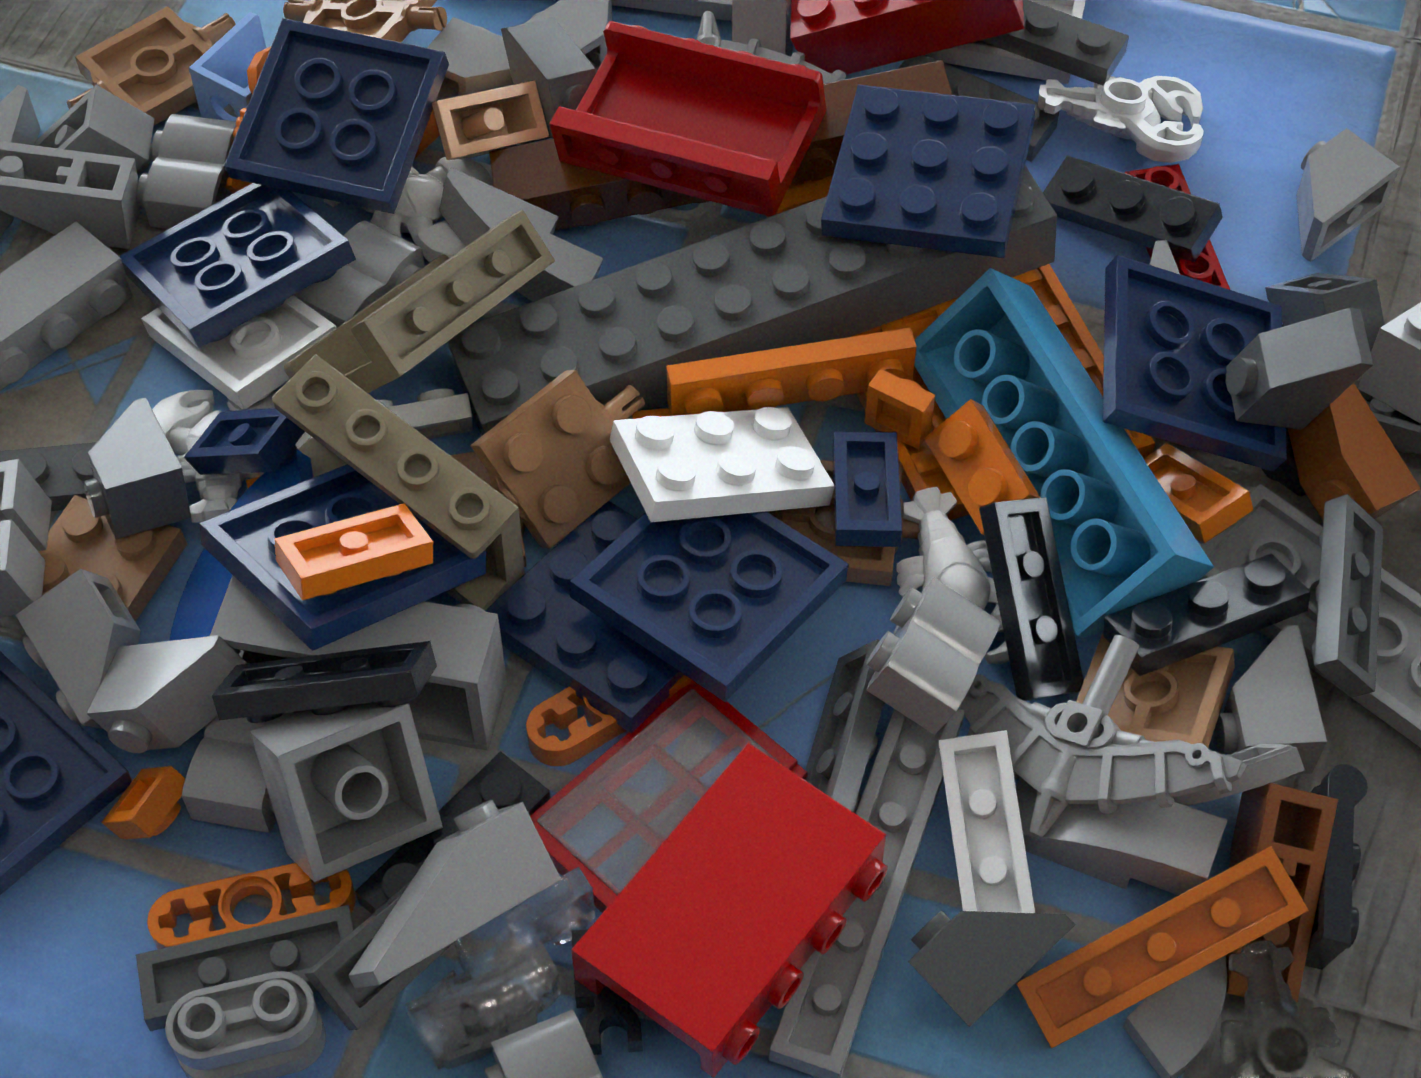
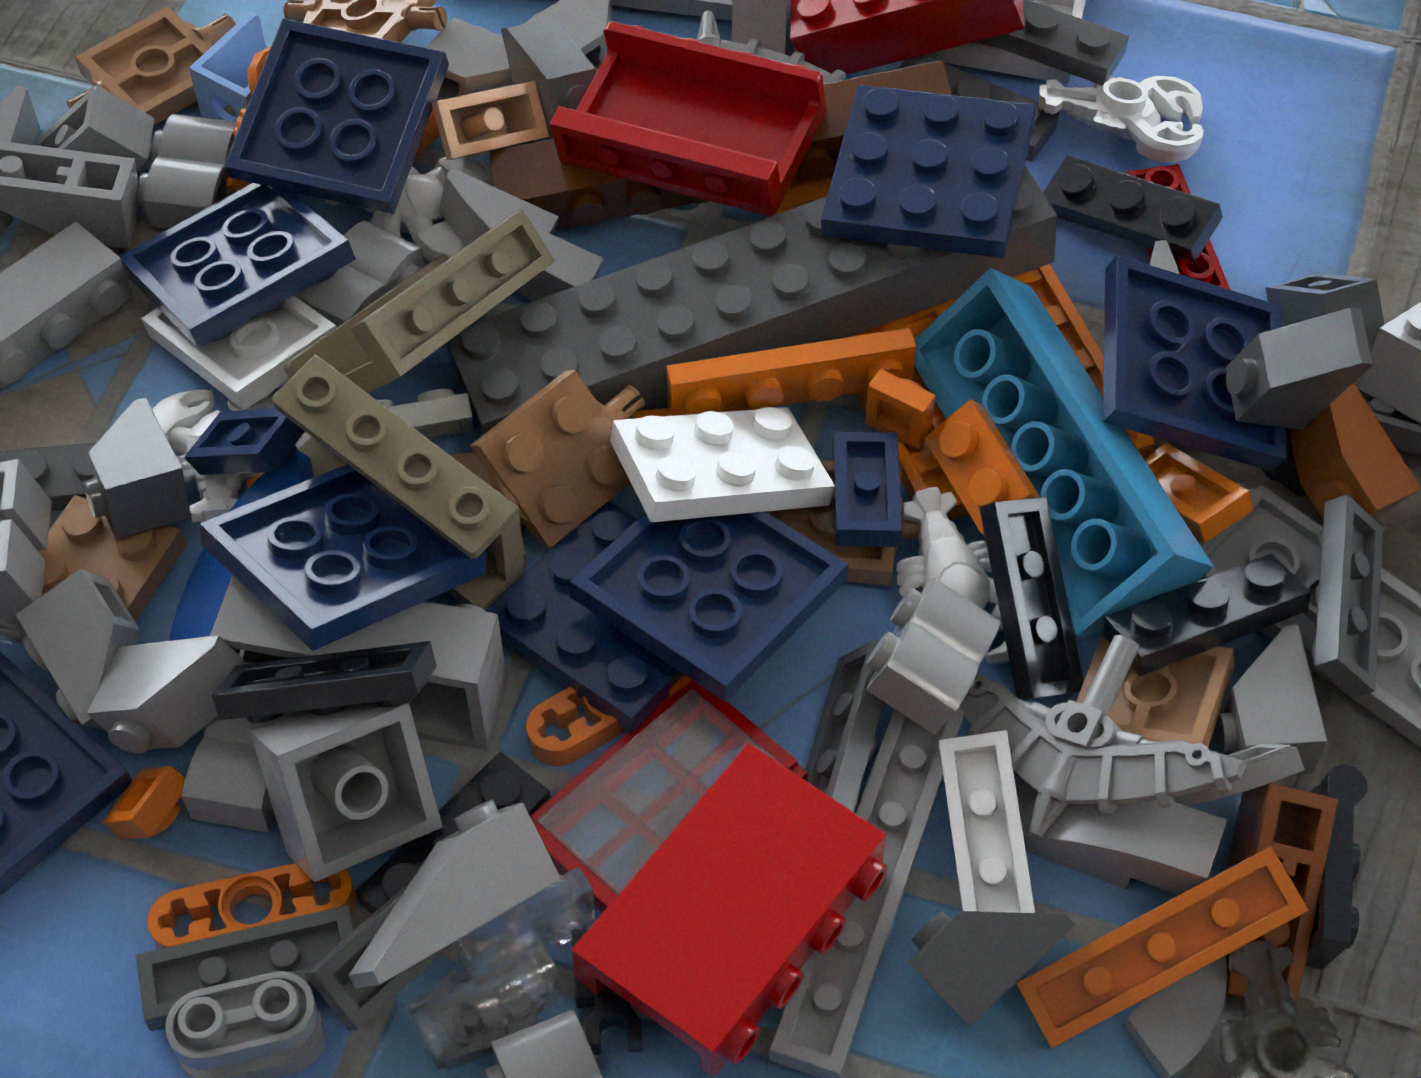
(353, 551): orange plate -> none
(1340, 190): light grey slope -> none

